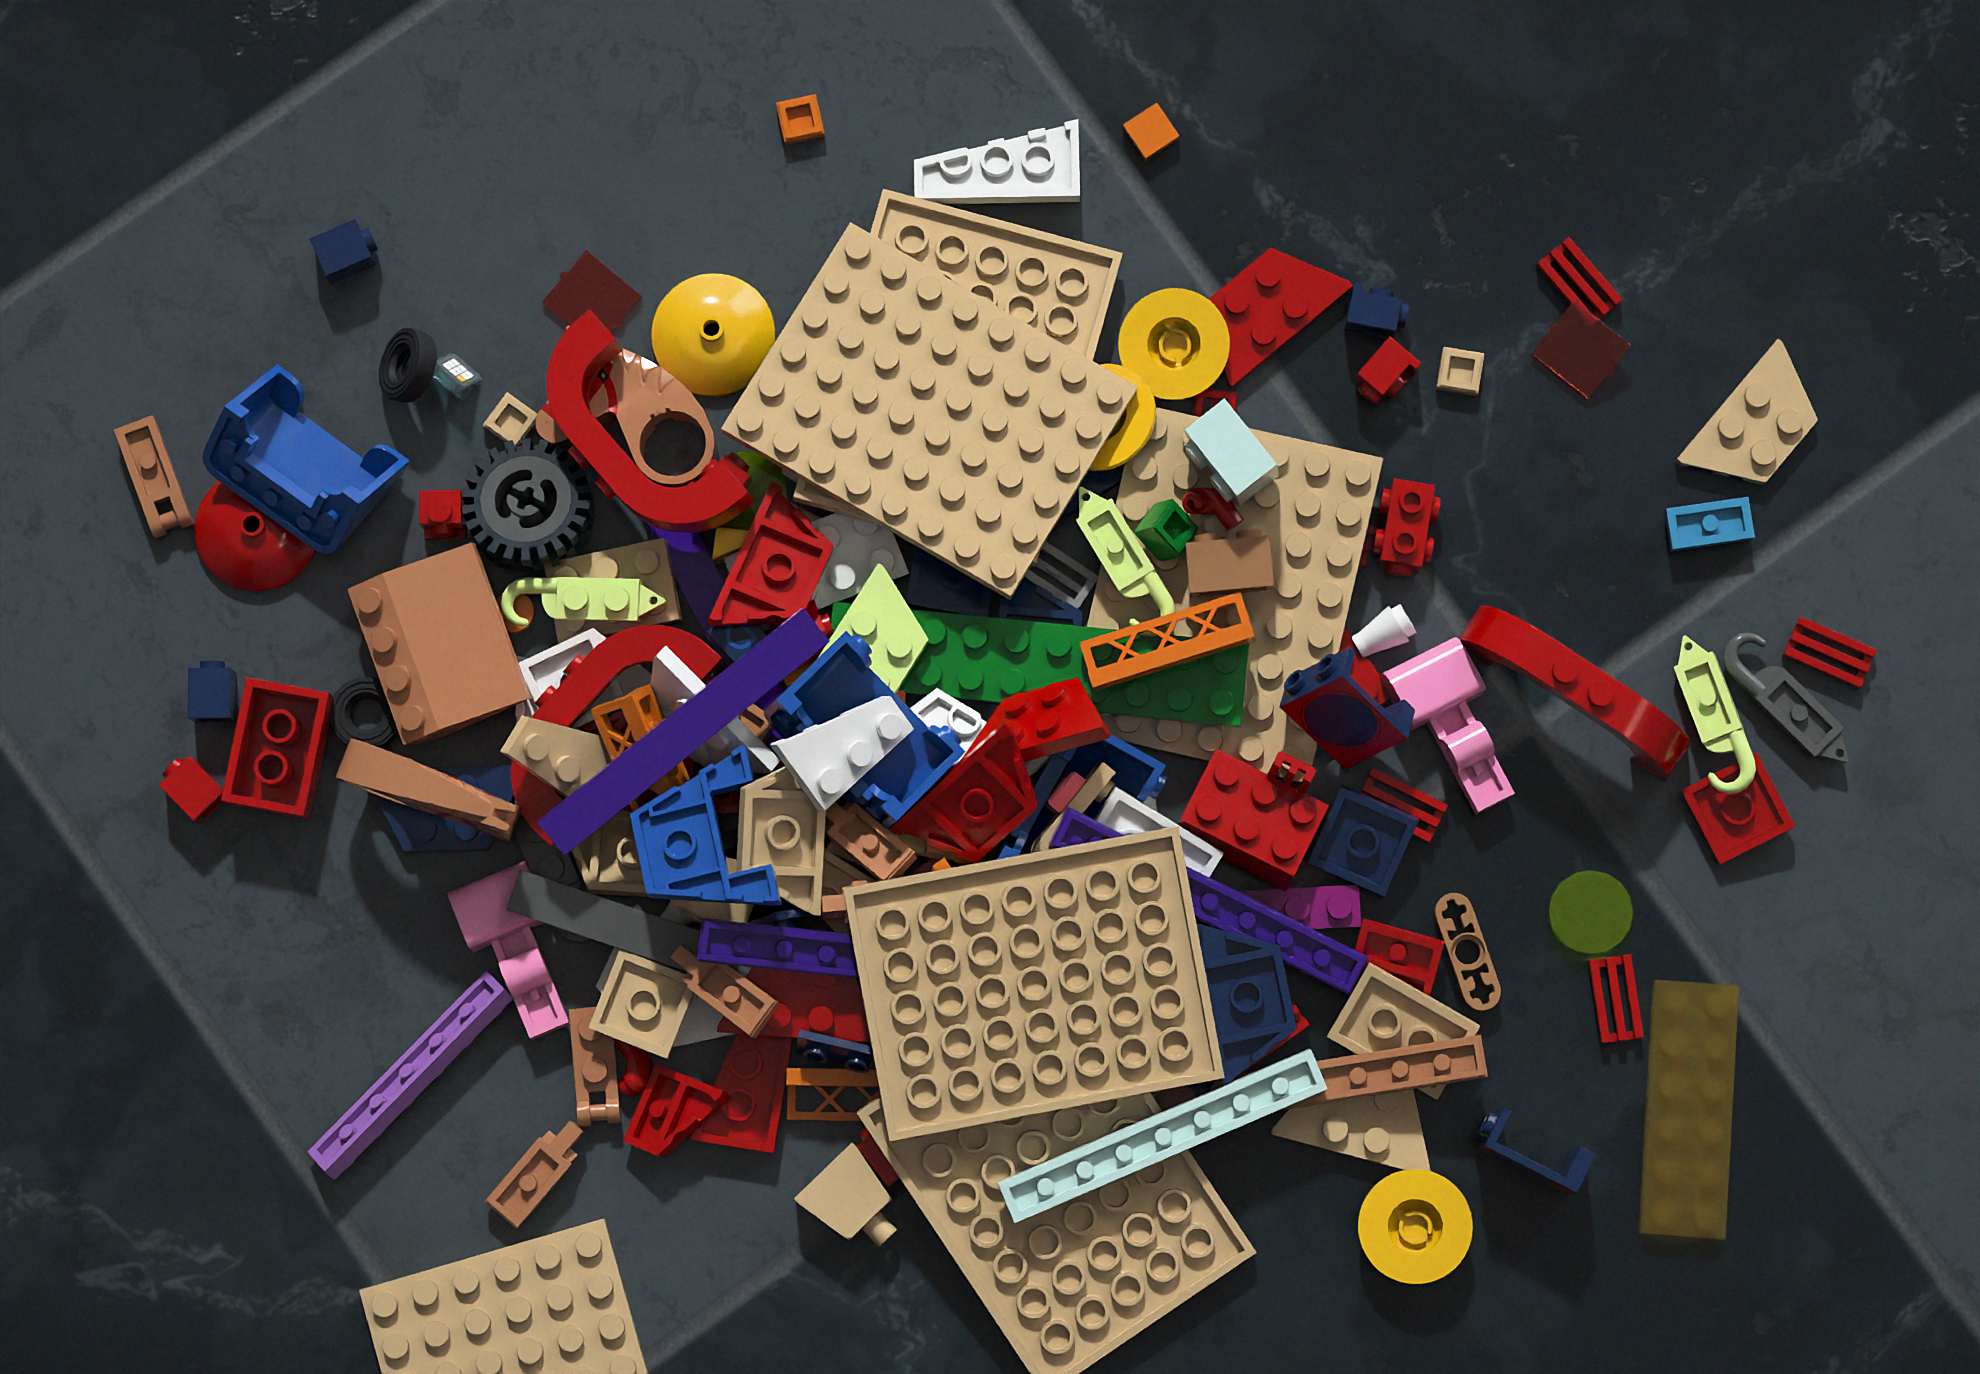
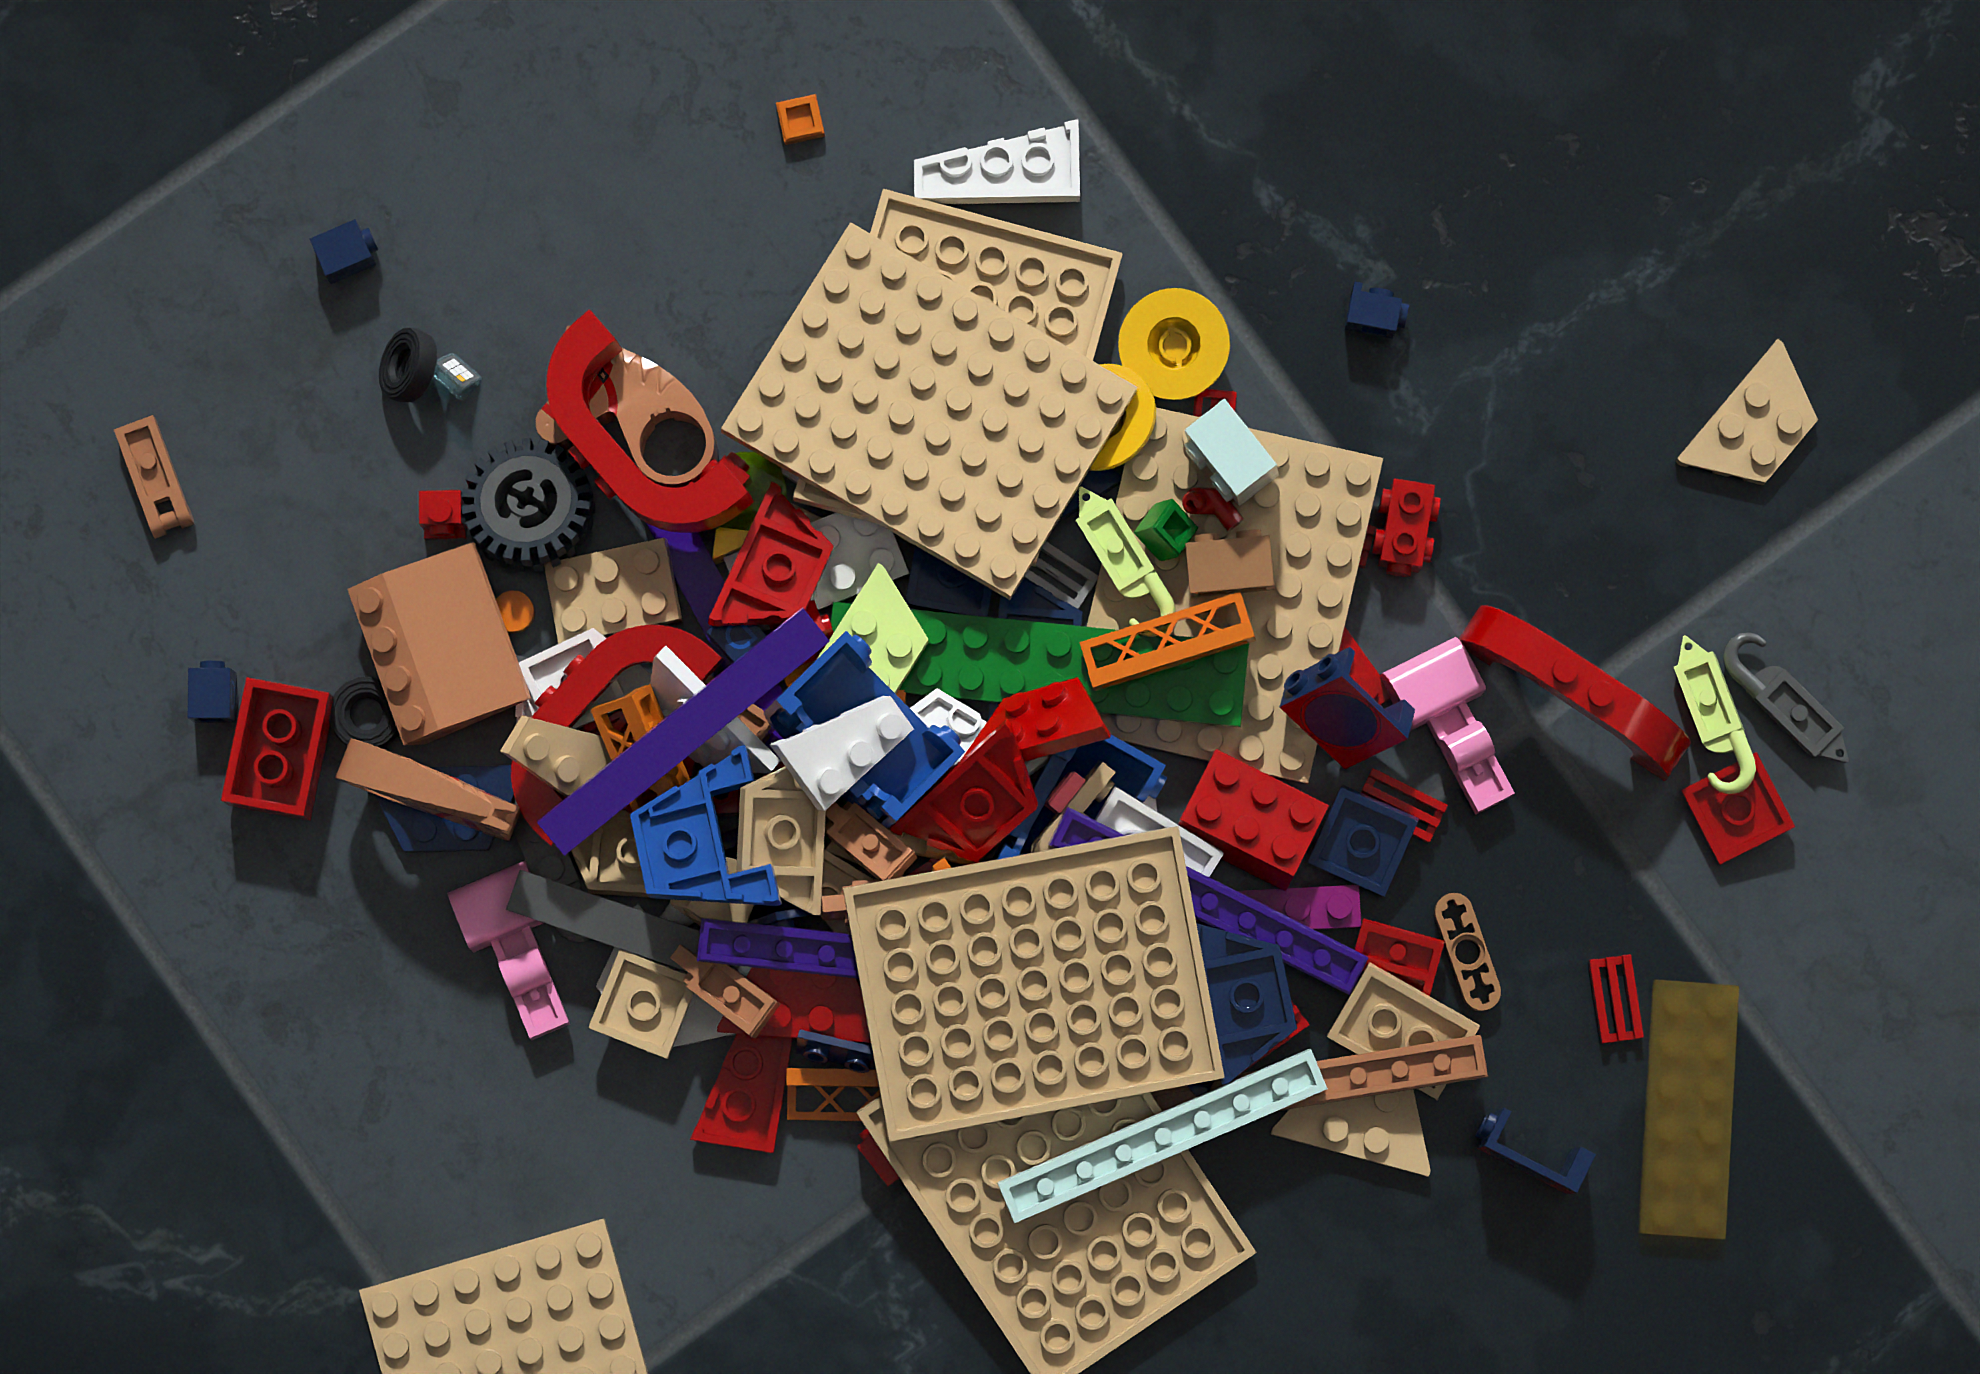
(192, 788): red brick -> none
(243, 558): red dish -> none
(295, 466): blue windscreen -> none
(410, 1075): medium lavender plate -> none
(511, 420): tan tile -> none
(535, 1175): nougat hinge -> none
(584, 598): yellowish green plate -> none
(593, 1070): nougat plate -> none
(595, 288): clear red piece -> none
(636, 1071): red arm -> none
(671, 1111): red wing -> none
(718, 362): yellow dish -> none
(849, 1198): tan torso -> none
(1151, 131): orange tile -> none
(1272, 305): red wing -> none
(1295, 765): red tile -> none
(1385, 631): white cone -> none
(1386, 372): red brick -> none
(1415, 1226): yellow hat -> none
(1460, 371): tan tile -> none
(1581, 349): clear red piece -> none
(1588, 268): red tile -> none
(1590, 912): clear neon green tile -> none
(1709, 524): dark azure plate -> none
(1862, 666): red tile -> none

